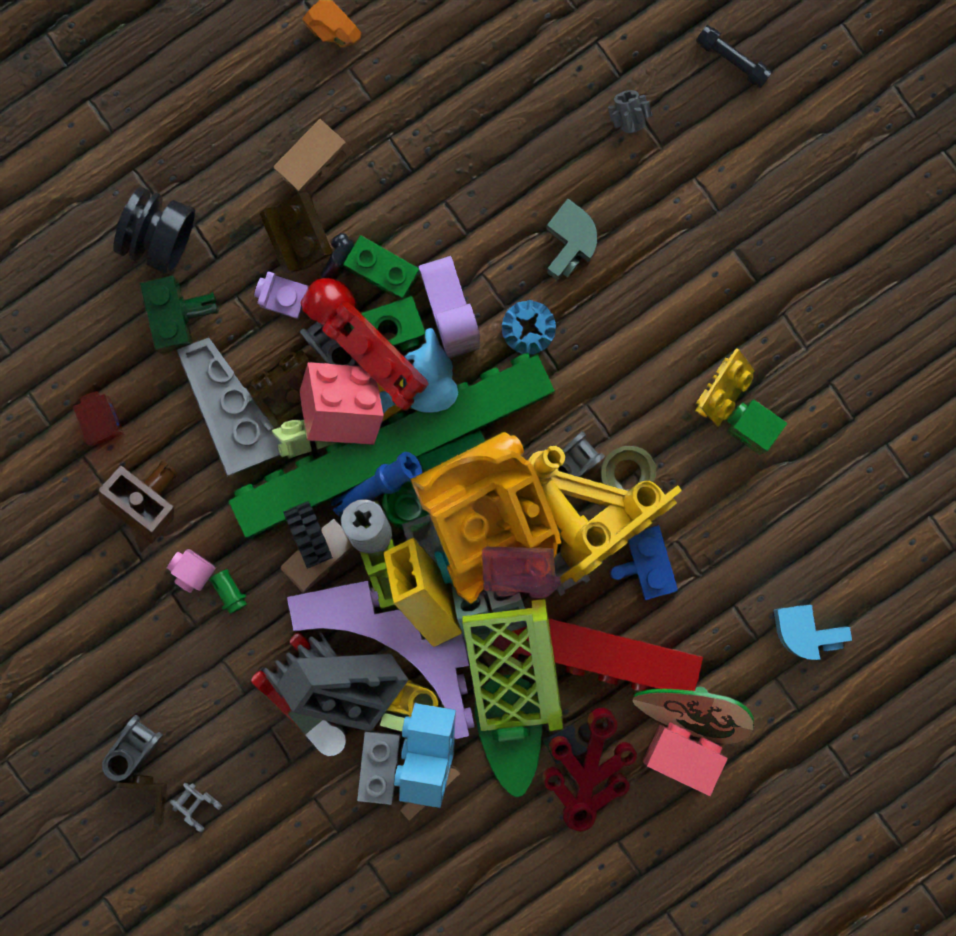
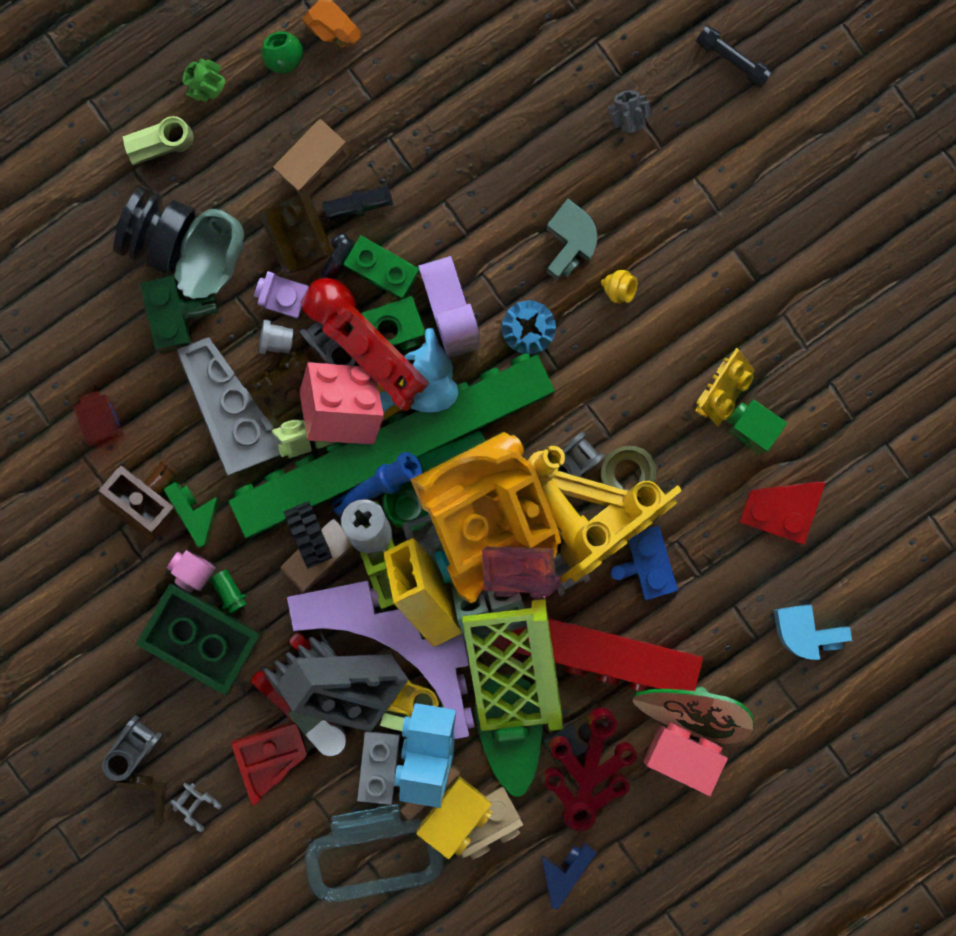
(155, 141): none -> yellowish green piece
(198, 521): none -> green slope
(199, 639): none -> dark green brick
(203, 80): none -> bright green gear
(209, 254): none -> sand green hair
(268, 757): none -> red wing
(275, 338): none -> light grey piece
(281, 52): none -> green piece
(358, 203): none -> black pin
(361, 828): none -> clear light blue bar
(459, 813): none -> yellow brick
(501, 825): none -> tan bracket
(561, 880): none -> dark blue slope
(620, 286): none -> yellow plate
(783, 510): none -> red wing

